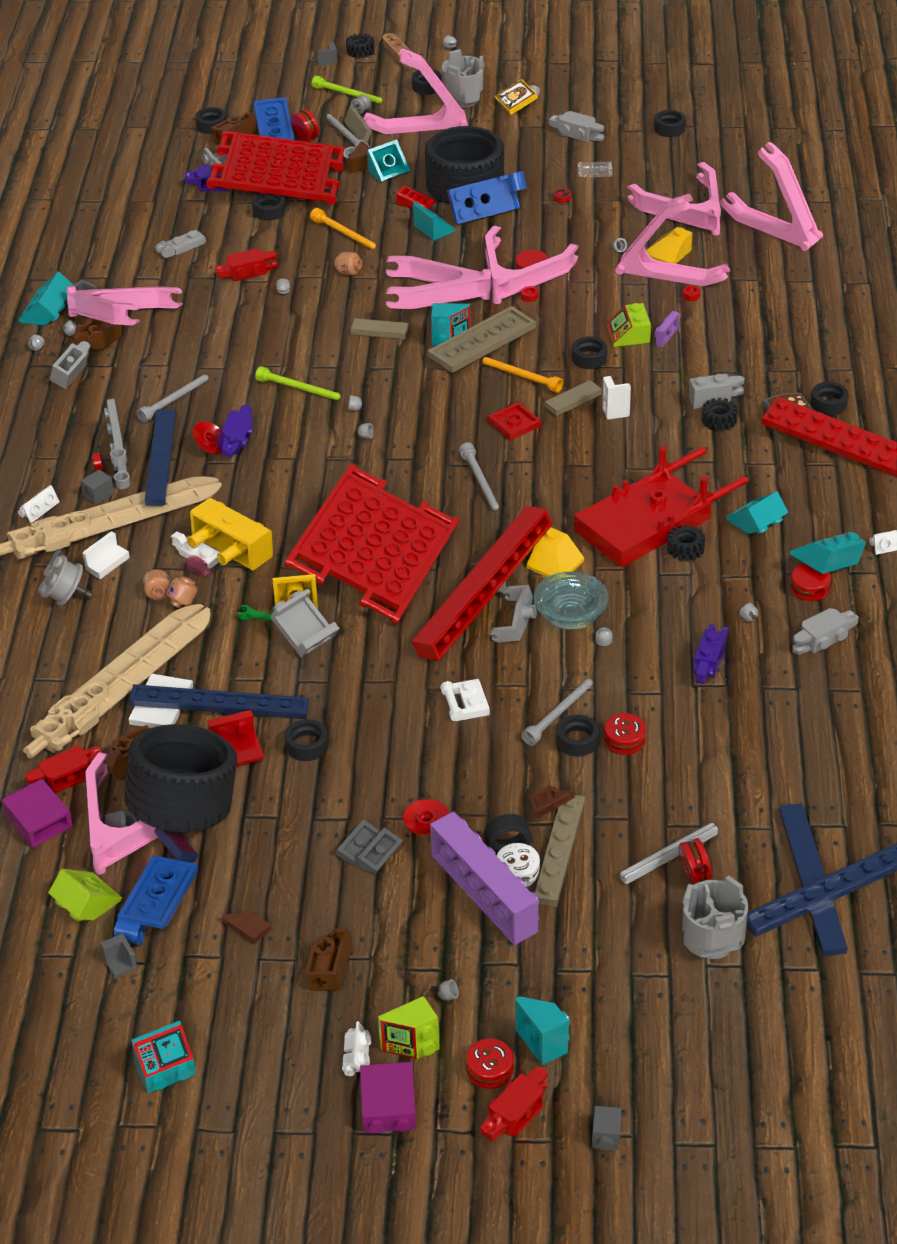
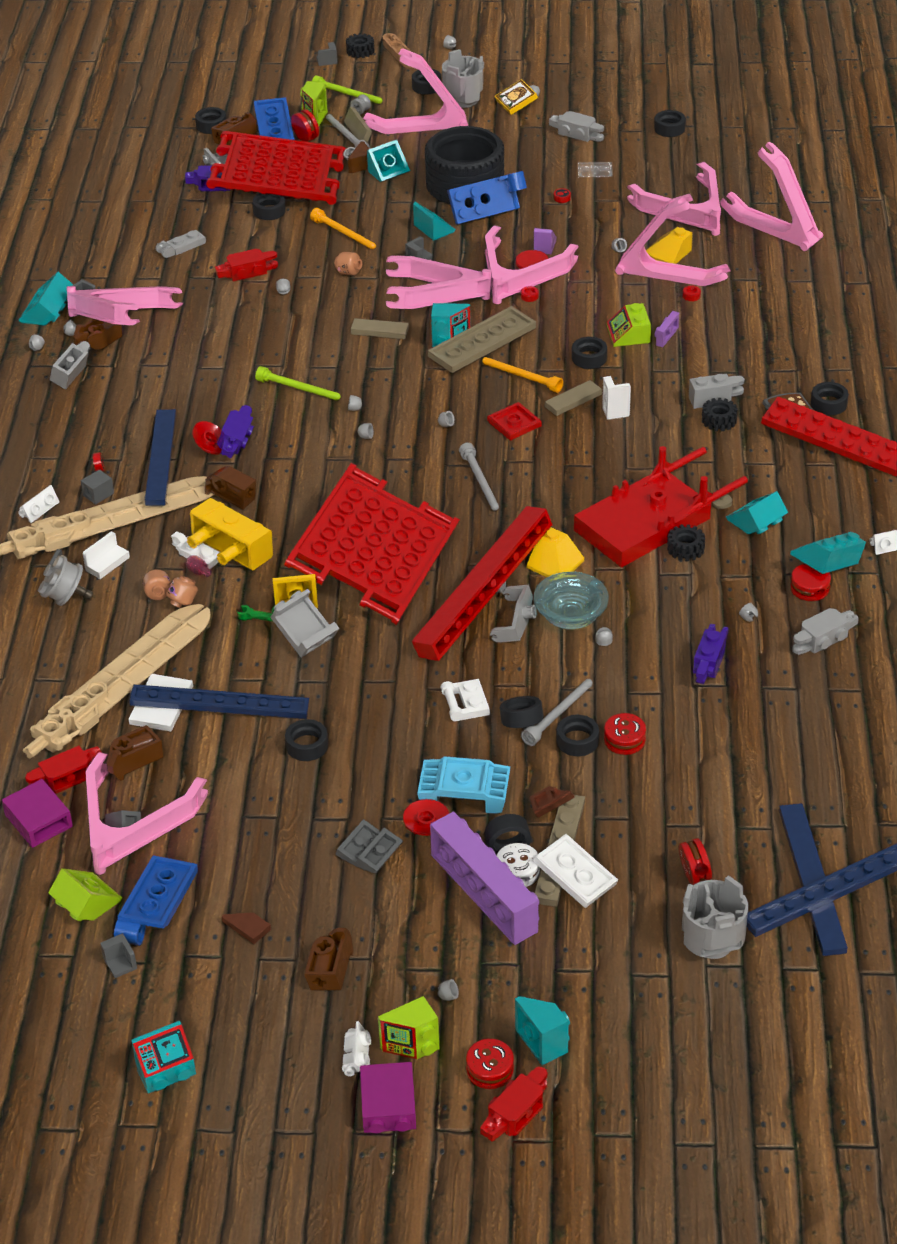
(117, 453): light grey hinge -> none
(145, 413): light grey piece -> none
(177, 845): dark blue tile -> none
(180, 778): black tyre -> none
(232, 486): none -> reddish brown piece
(240, 733): red bracket -> none
(315, 99): none -> lime slope
(407, 196): red slope -> none
(416, 249): none -> dark grey panel
(446, 419): none -> light grey hinge
(466, 780): none -> medium azure plate
(521, 712): none -> black tyre
(544, 240): none -> medium lavender slope
(575, 870): none -> white tile
(606, 1128): dark grey brick -> none
(665, 854): light grey axle -> none
(723, 502): none -> dark tan piece

